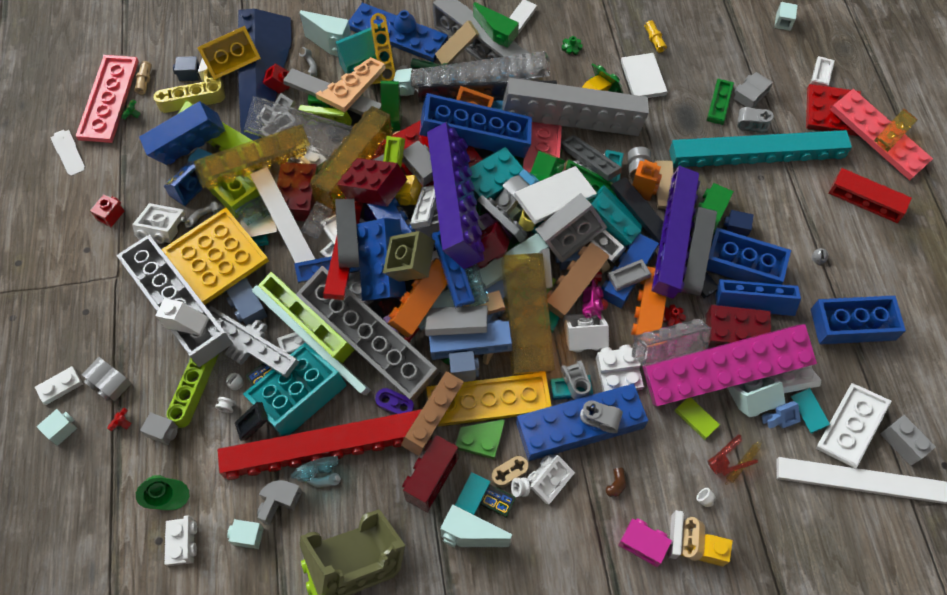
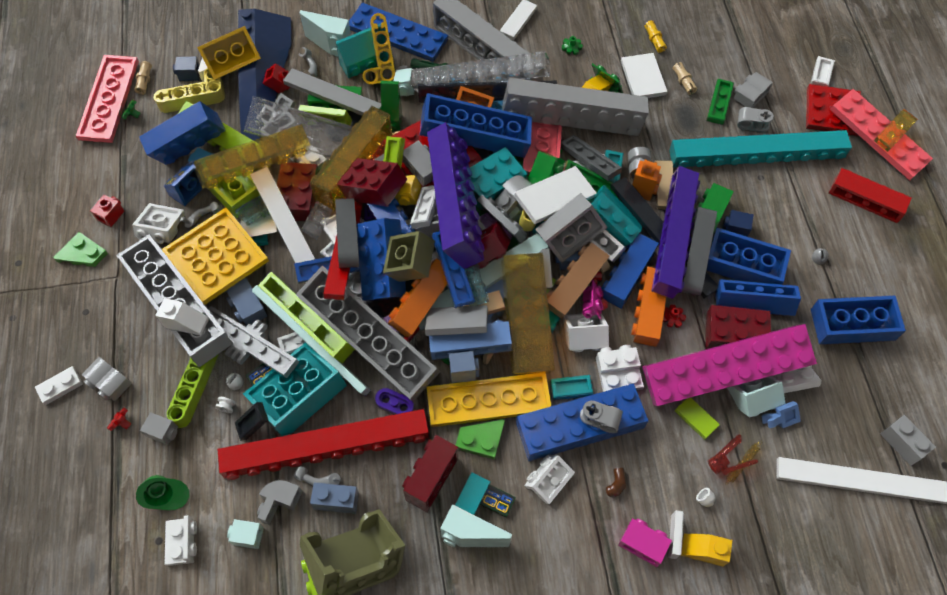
(57, 426): light aqua brick -> none
(68, 152): white piece -> none
(81, 251): none -> wing
(310, 469): clear light blue slope -> none
(334, 498): none -> sand blue brick
(352, 85): light nougat wing -> none
(404, 22): blue brick -> none
(432, 413): medium nougat brick -> none
(457, 43): tan tile -> none
(497, 26): green slope -> none
(507, 467): tan beam -> none
(520, 487): white bush -> none
(528, 177): dark azure tile -> none
(575, 377): light grey piece -> none
(629, 275): light grey tile -> none
(671, 342): clear brick -> none
(684, 78): none -> tan pin
(693, 538): tan beam -> none
(785, 16): light aqua brick -> none
(810, 410): teal tile -> none
(853, 425): white tile -> none

